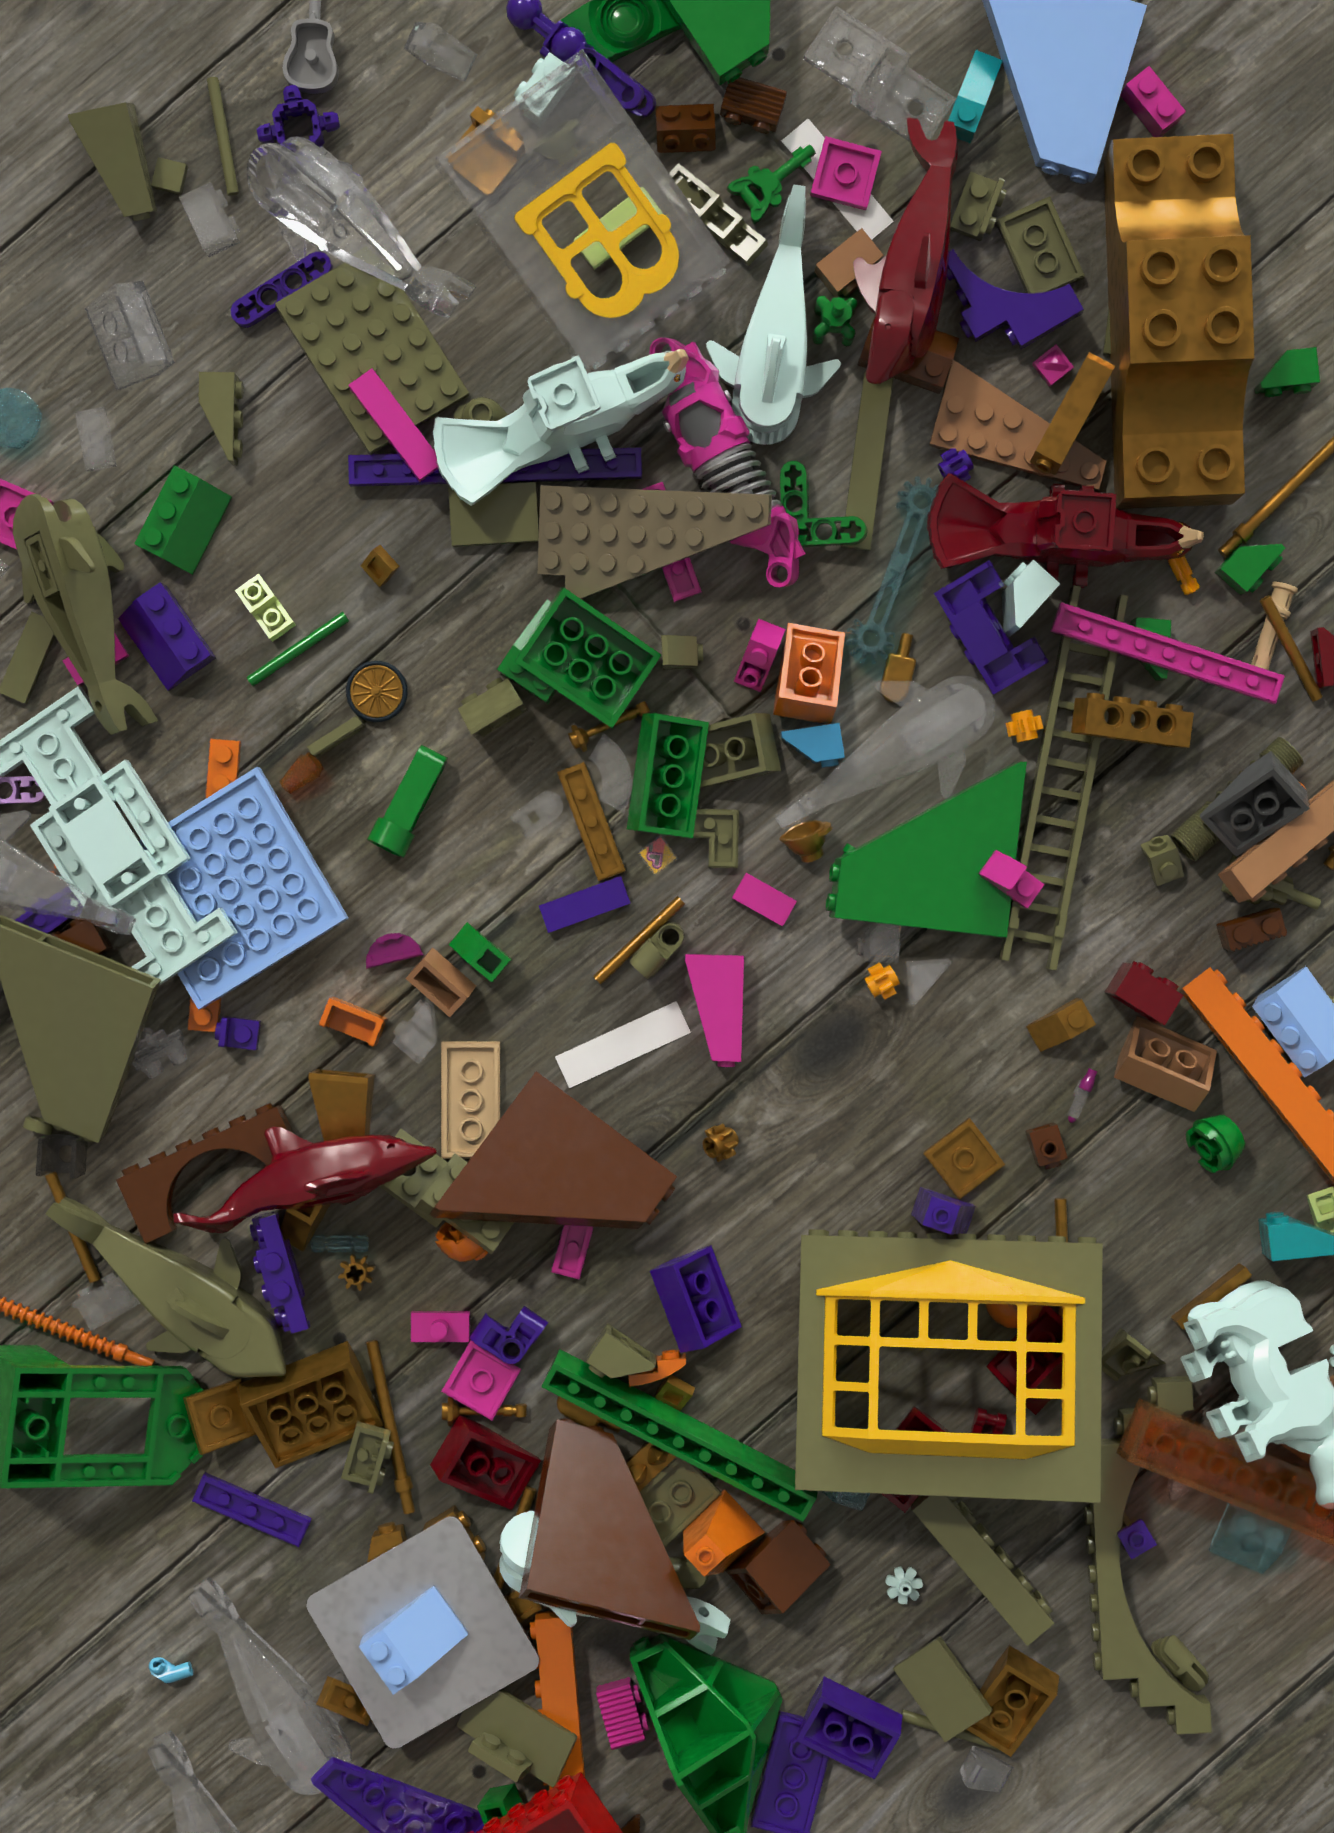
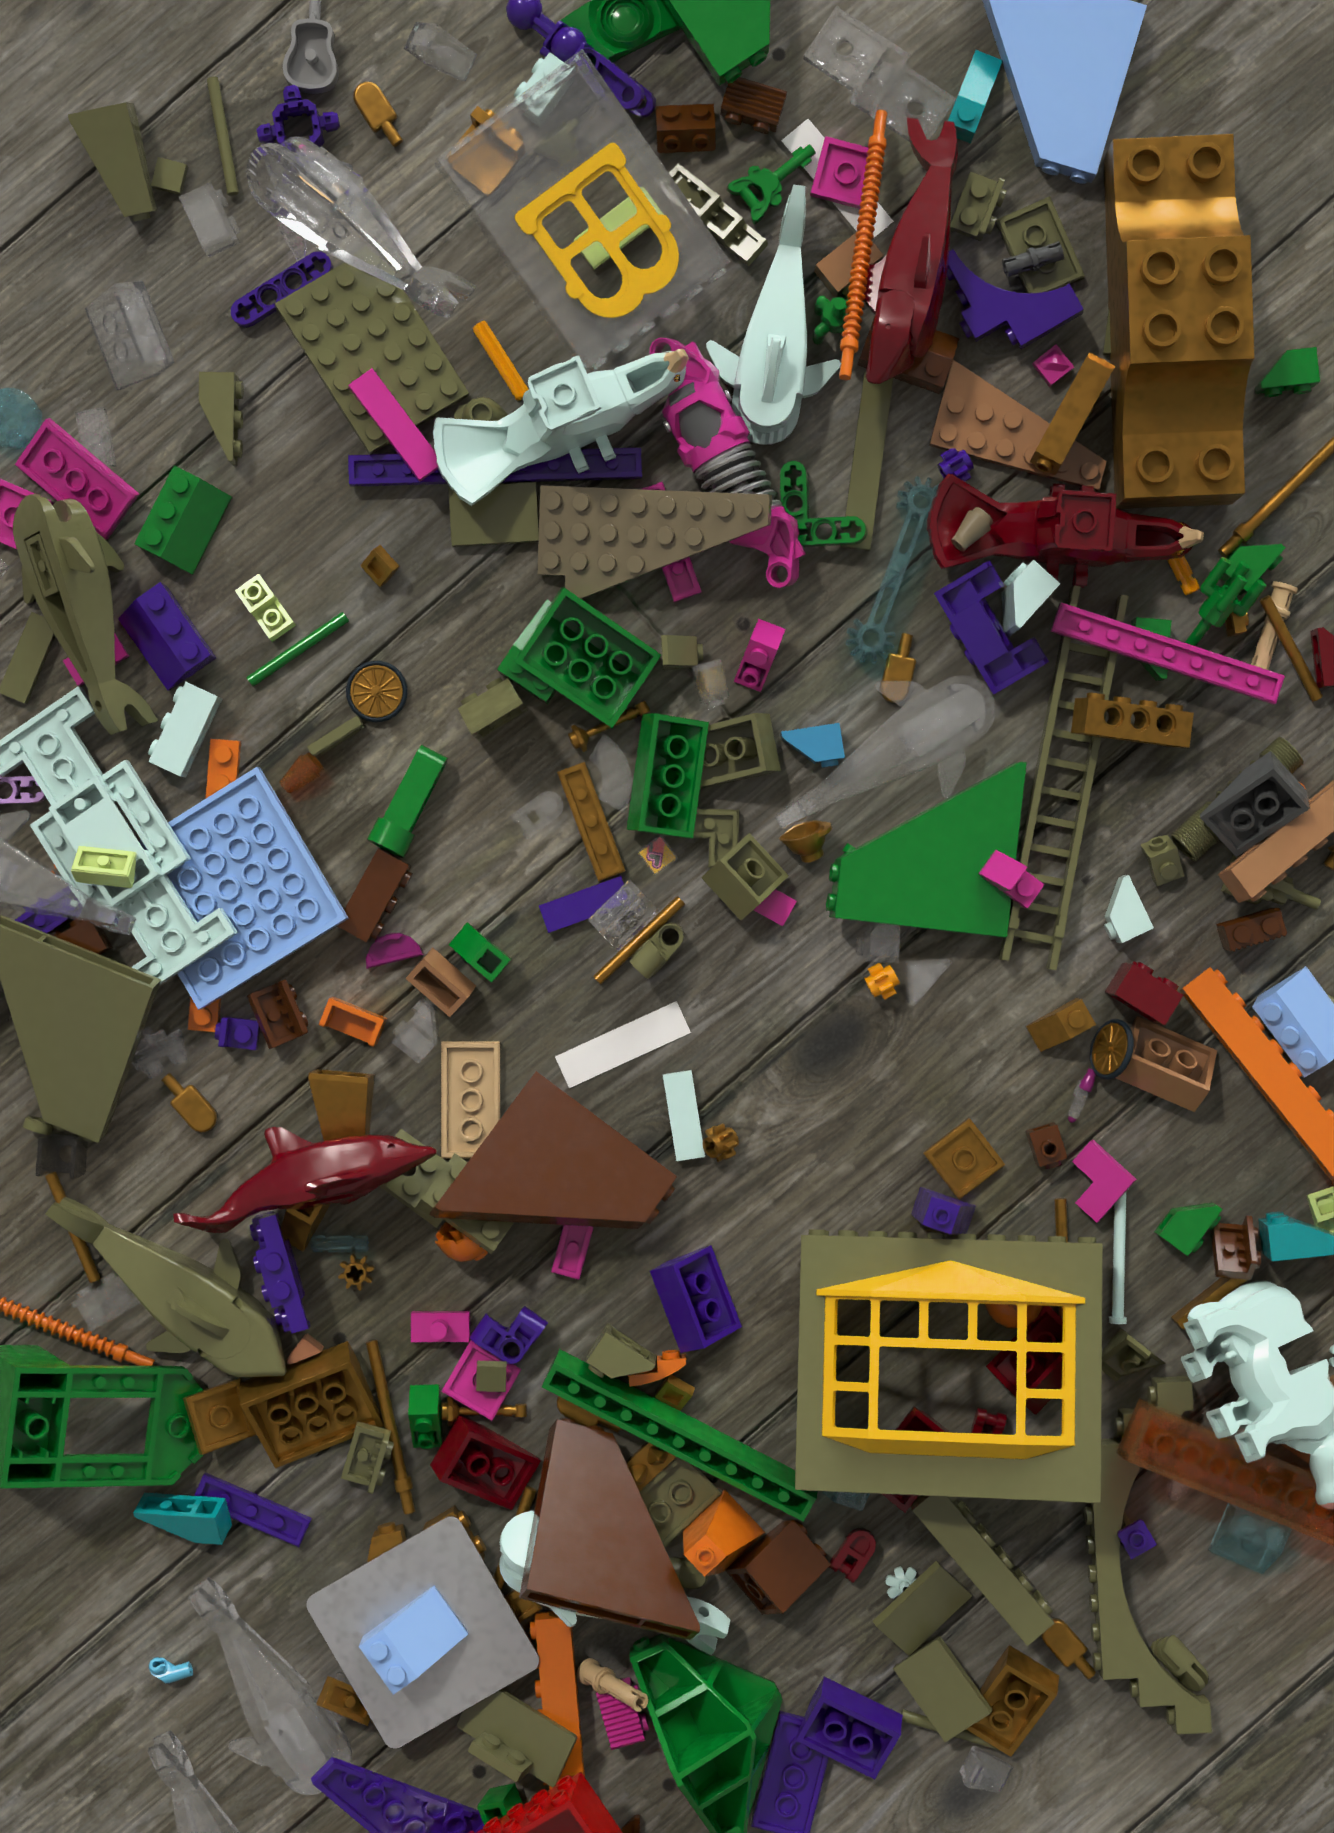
(73, 472): none -> dark pink tile
(104, 866): none -> yellowish green slope
(151, 1188): reddish brown arch -> none
(184, 729): none -> light aqua brick
(190, 1517): none -> teal slope
(191, 1105): none -> pearl gold piece
(278, 1013): none -> reddish brown bracket
(305, 1348): none -> nougat slope
(375, 895): none -> reddish brown brick
(376, 110): none -> pearl gold piece
(425, 1416): none -> green slope
(491, 1376): none -> olive tile
(500, 359): none -> light orange axle
(604, 1681): none -> tan pin
(623, 915): none -> clear bracket
(683, 1115): none -> light aqua tile
(710, 683): none -> clear slope
(719, 999): dark pink slope -> none
(745, 876): none -> olive slope
(809, 674): orange slope -> none
(849, 343): none -> orange hose
(858, 1544): none -> dark red plate
(922, 1608): none -> olive tile
(972, 528): none -> dark tan cone
(1024, 726): light orange gear -> none
(1032, 259): none -> dark grey pin
(1067, 1647): none -> pearl gold piece
(1108, 1179): none -> dark pink tile
(1111, 1049): none -> pearl gold wheel
(1119, 1262): none -> light aqua bar
(1126, 913): none -> light aqua slope
(1152, 102): dark pink brick -> none
(1186, 1225): none -> green slope
(1216, 1141): green cone -> none
(1223, 600): none -> green plant
(1235, 1249): none -> reddish brown bracket
(1236, 625): none -> pearl gold plate

